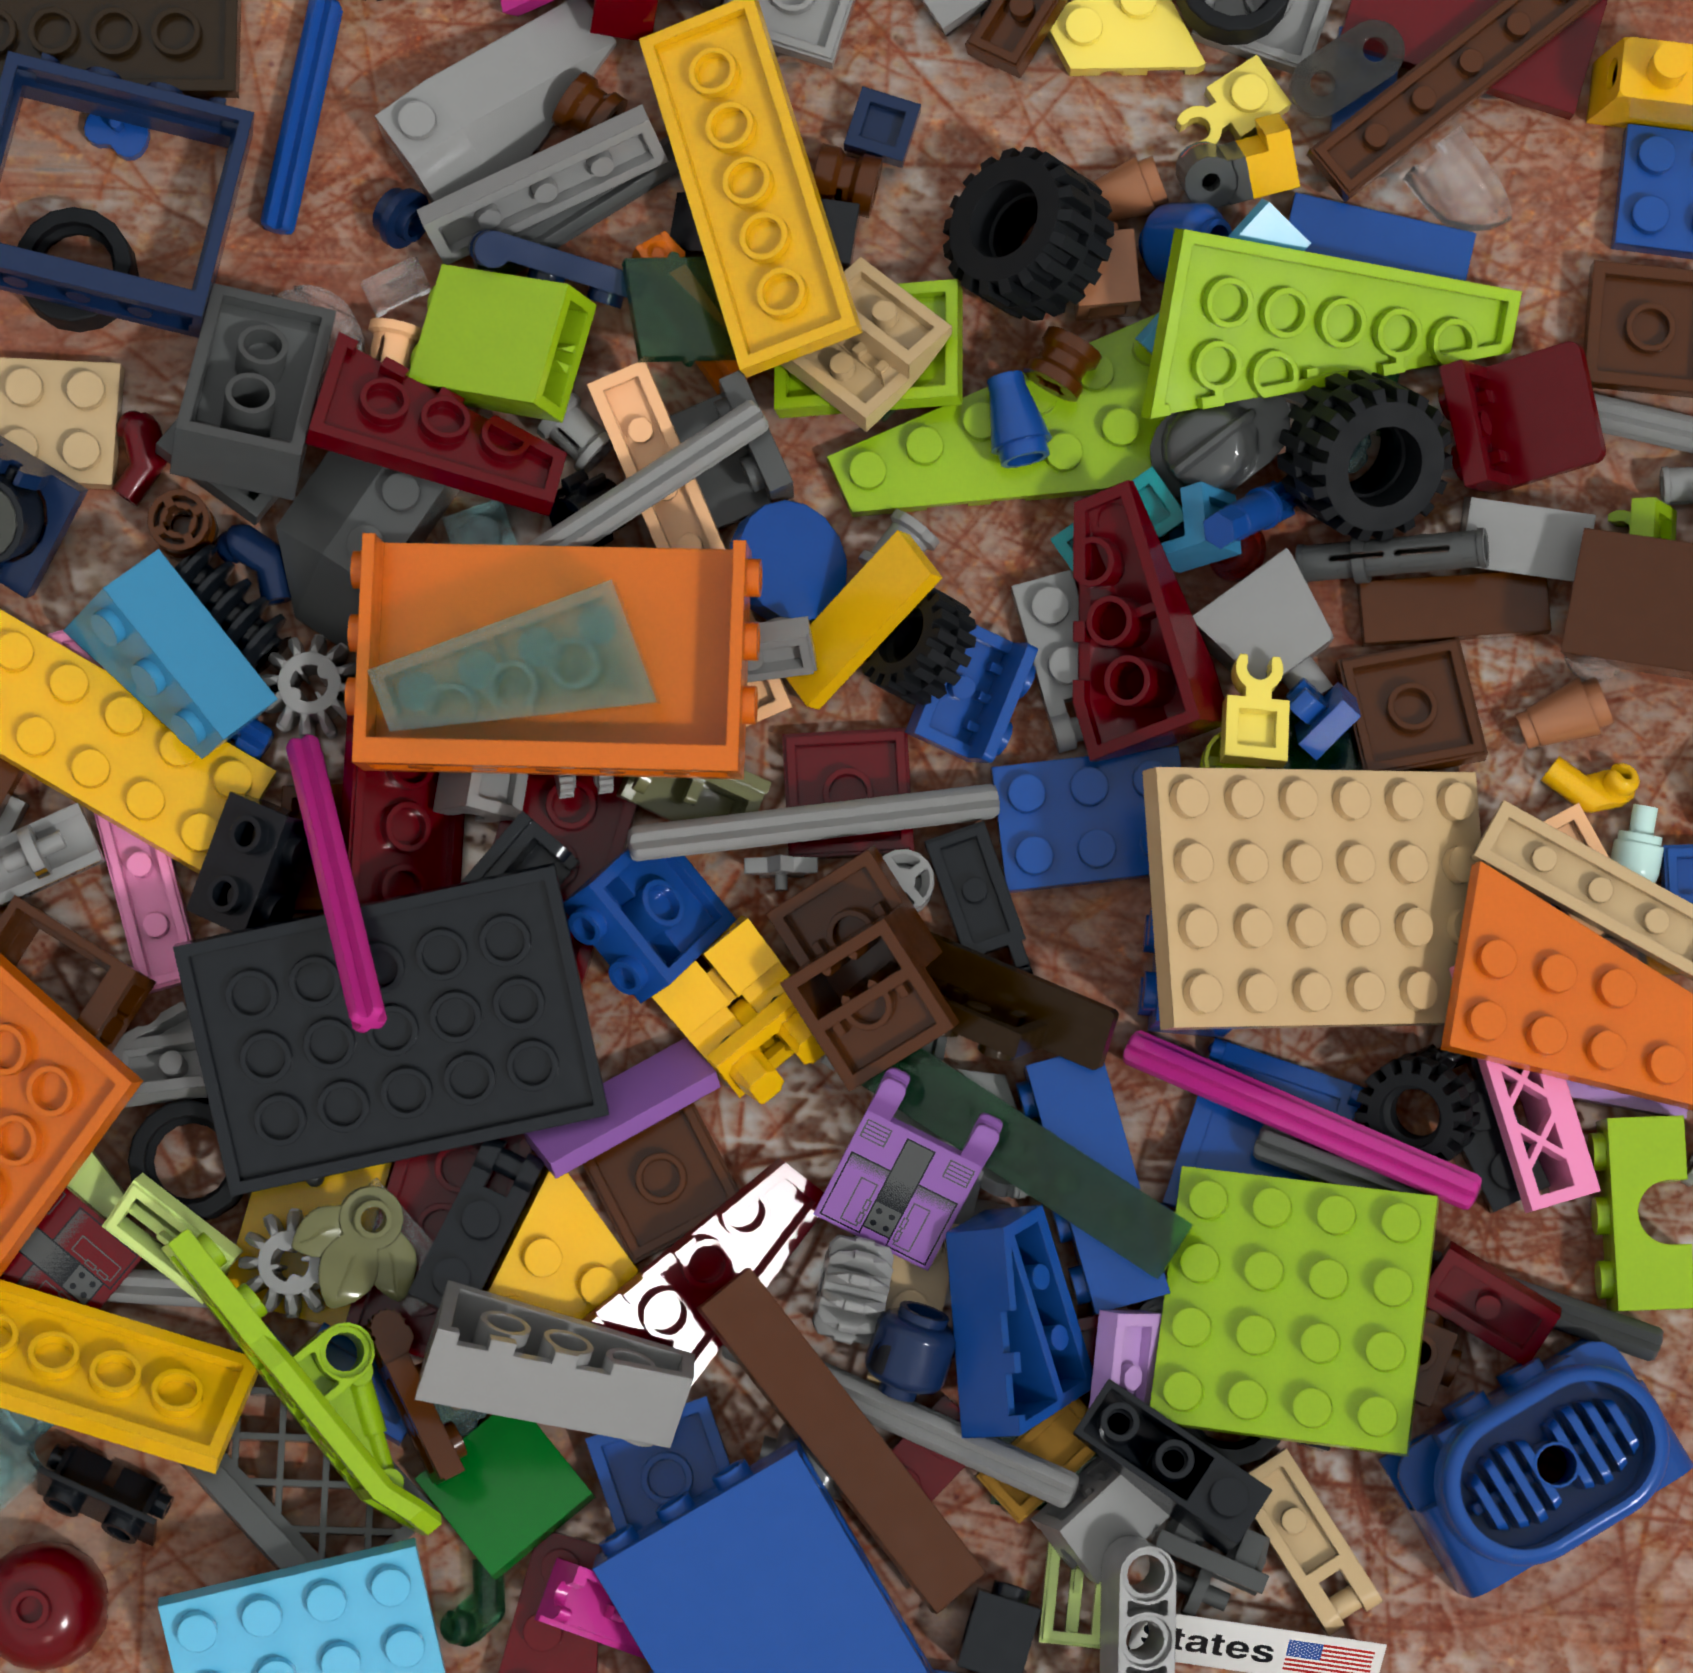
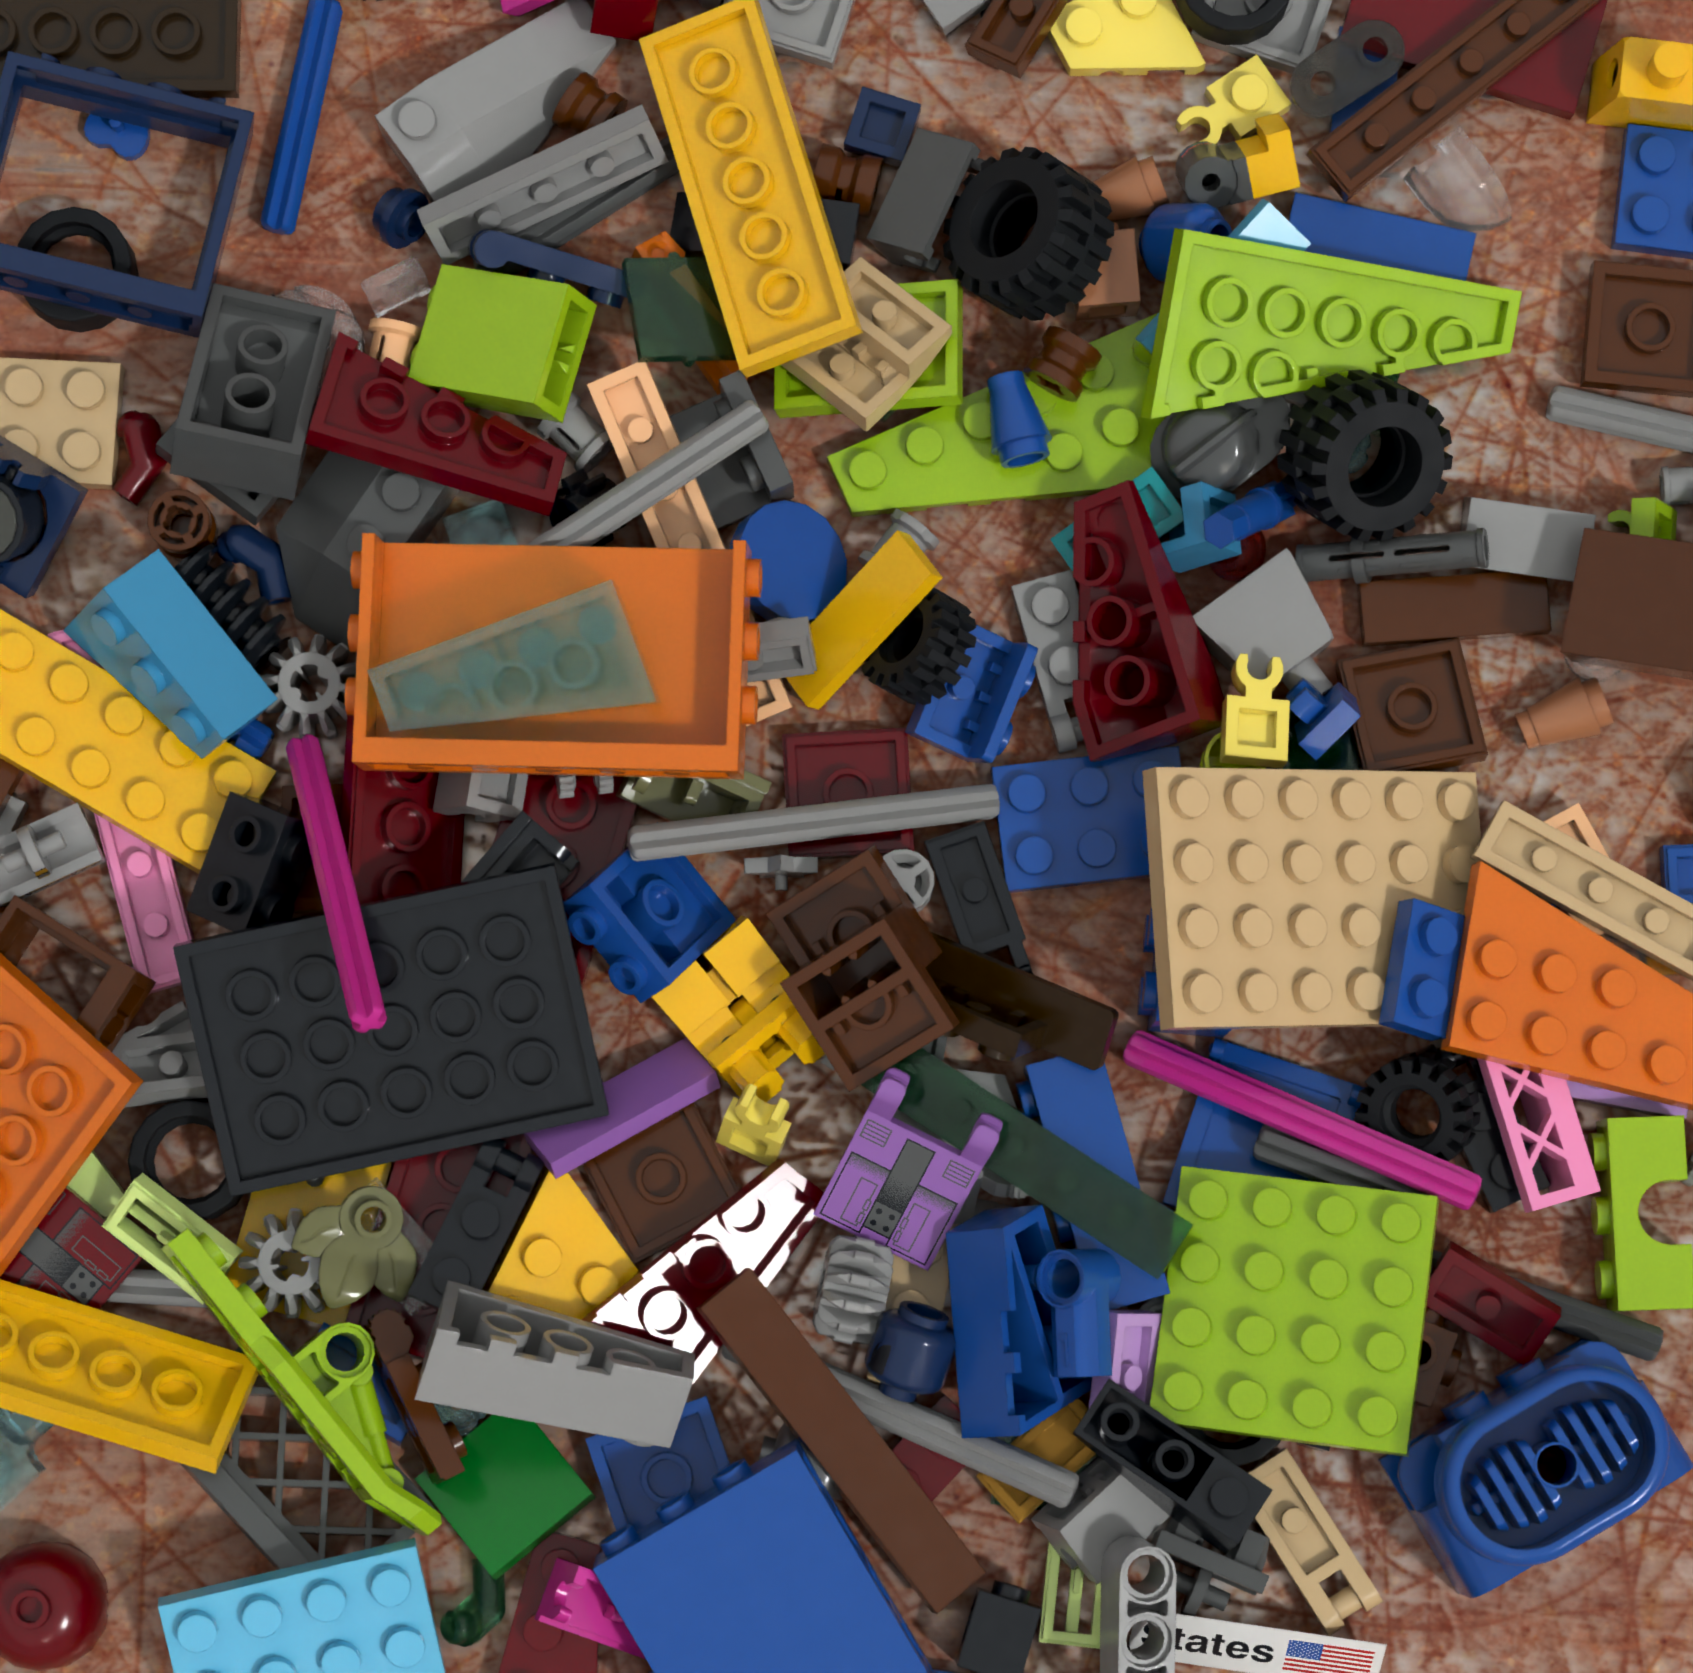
(80, 1488): black hinge -> none
(755, 1127): none -> light yellow plate
(922, 198): none -> dark grey hinge
(1080, 1308): none -> blue piece
(1422, 969): none -> blue plate
(1521, 418): dark red bracket -> none
(1593, 791): yellow arm -> none
(1638, 847): light aqua cylinder -> none

